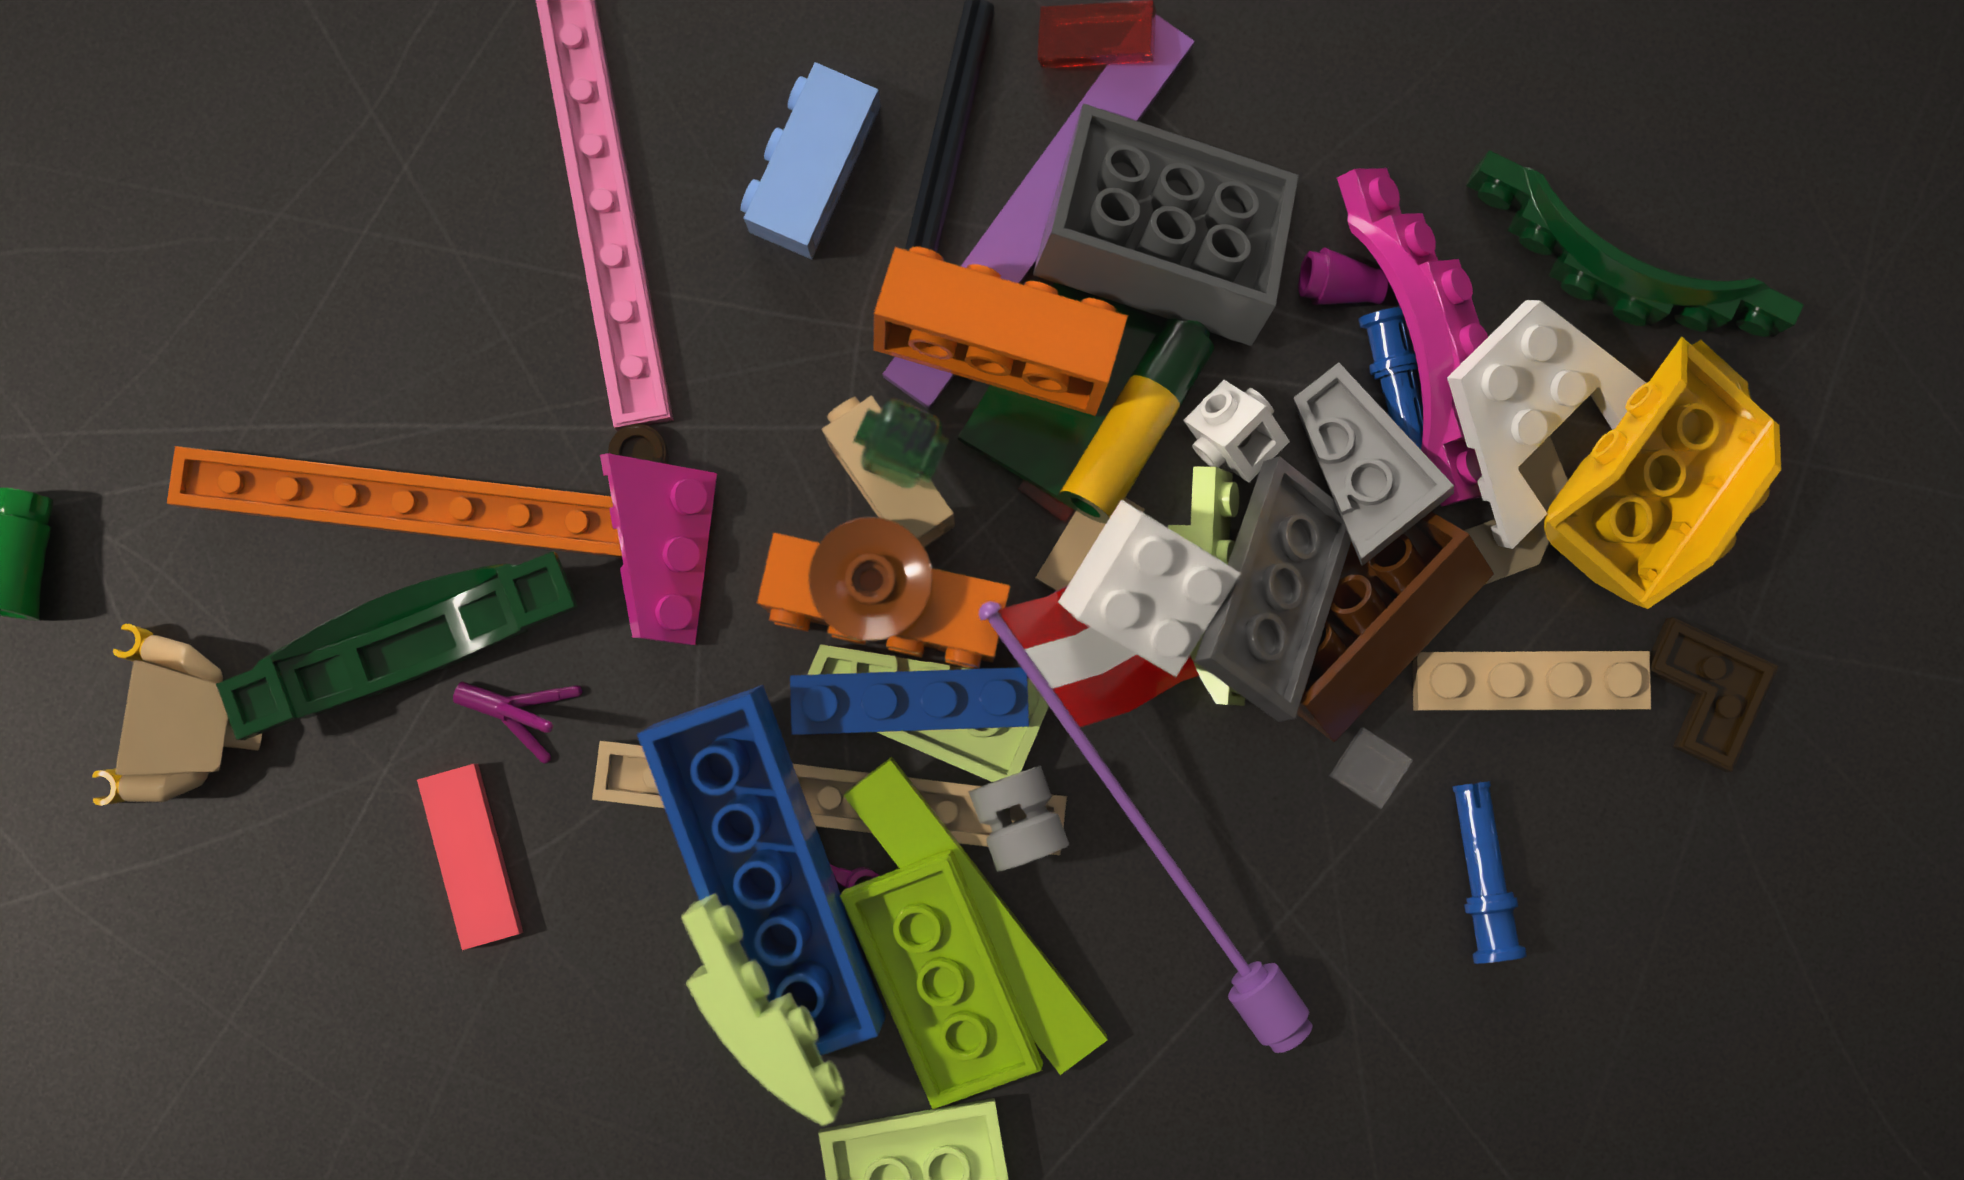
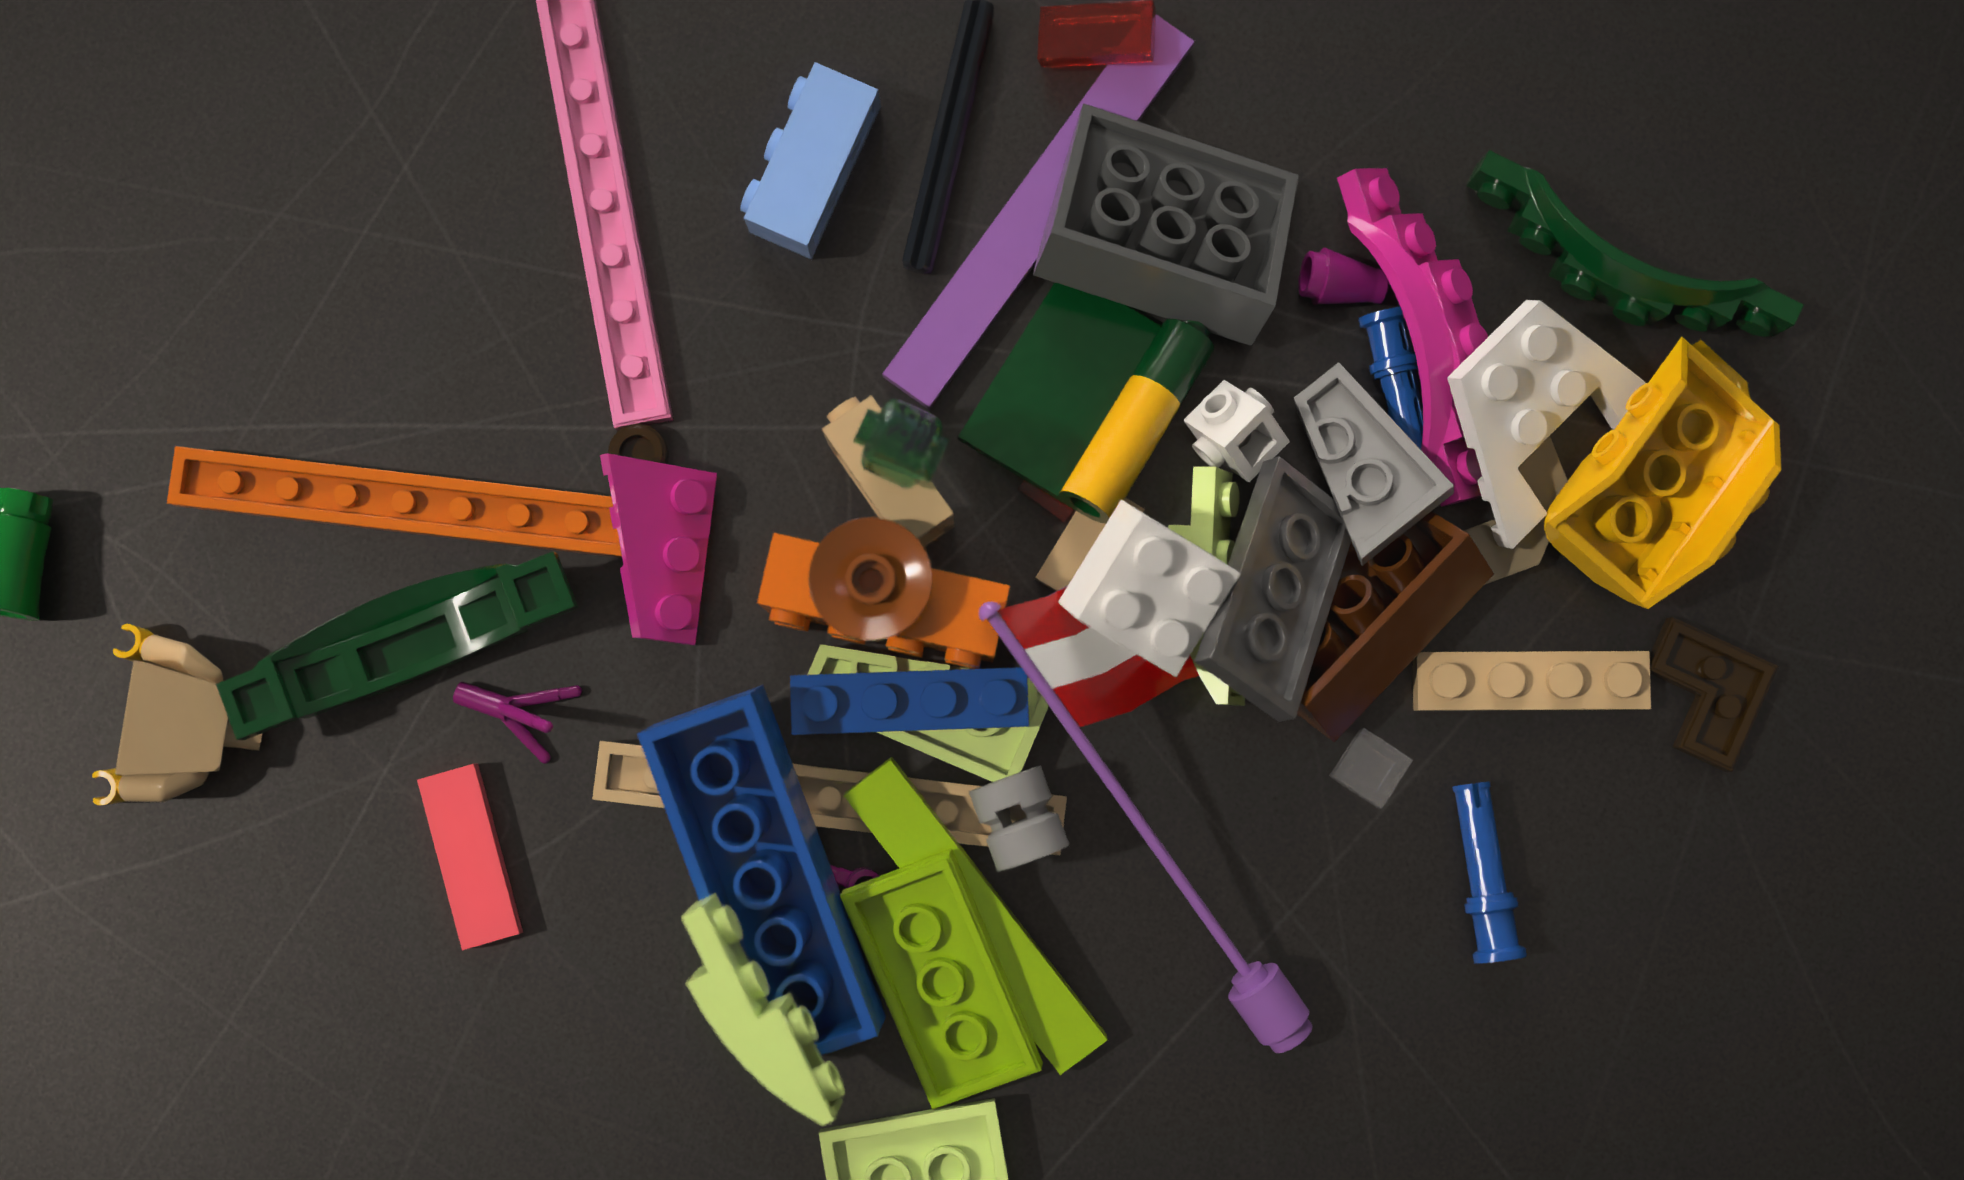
(997, 329): orange brick -> none

